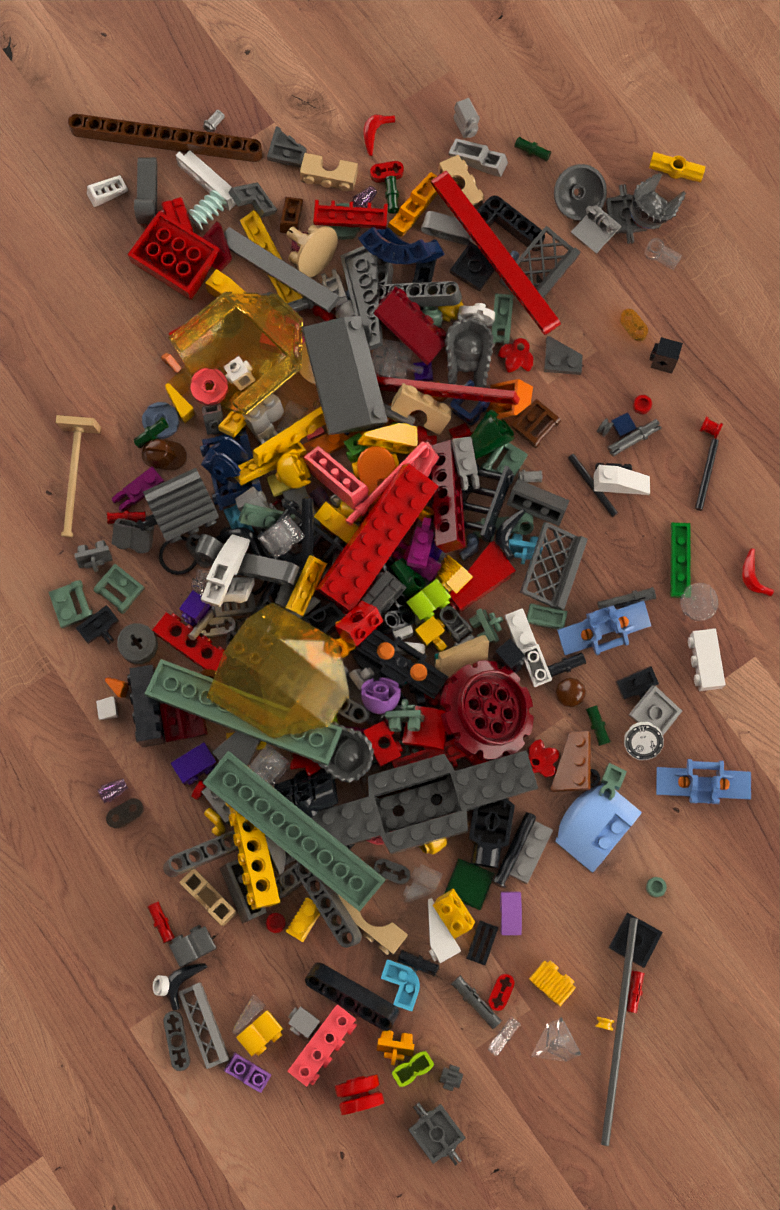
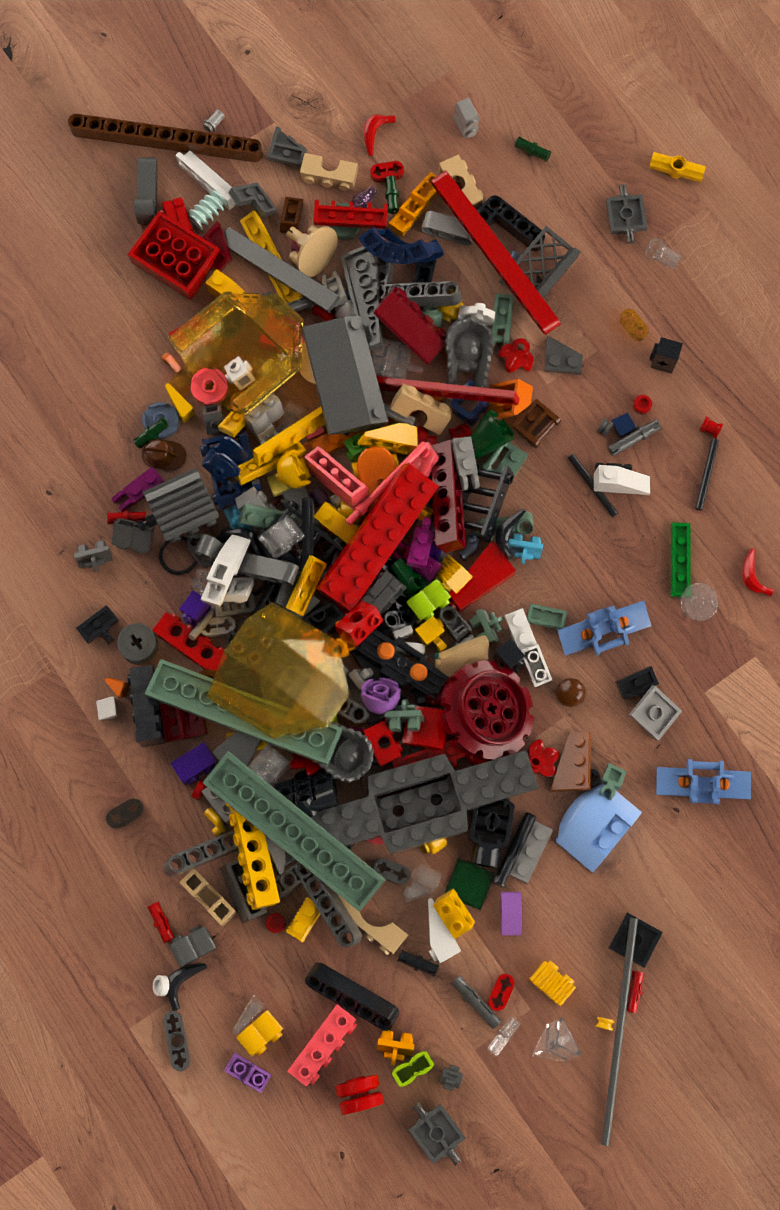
(65, 607): sand green plate -> none
(77, 425): tan tile -> none
(102, 198): white slope -> none
(112, 790): cone -> none
(122, 583): sand green plate -> none
(211, 1024): light grey fence -> none
(302, 1022): light grey brick -> none
(408, 982): medium azure plate -> none
(427, 374): dark purple tile -> none
(473, 267): black plate -> none
(479, 157): light grey slope -> none
(488, 926): black tile -> none
(530, 476): light grey pin -> none
(538, 502): dark grey brick -> none
(566, 574): dark grey fence -> none
(566, 665): black pin -> none
(590, 186): dark grey dish -> none
(596, 228): light grey hinge -> none
(598, 725): dark green pin -> none
(628, 599): dark grey pin -> none
(643, 741): tile -> none
(649, 208): dark grey piece -> none
(656, 887): sand green tile -> none
(706, 660): white brick -> none

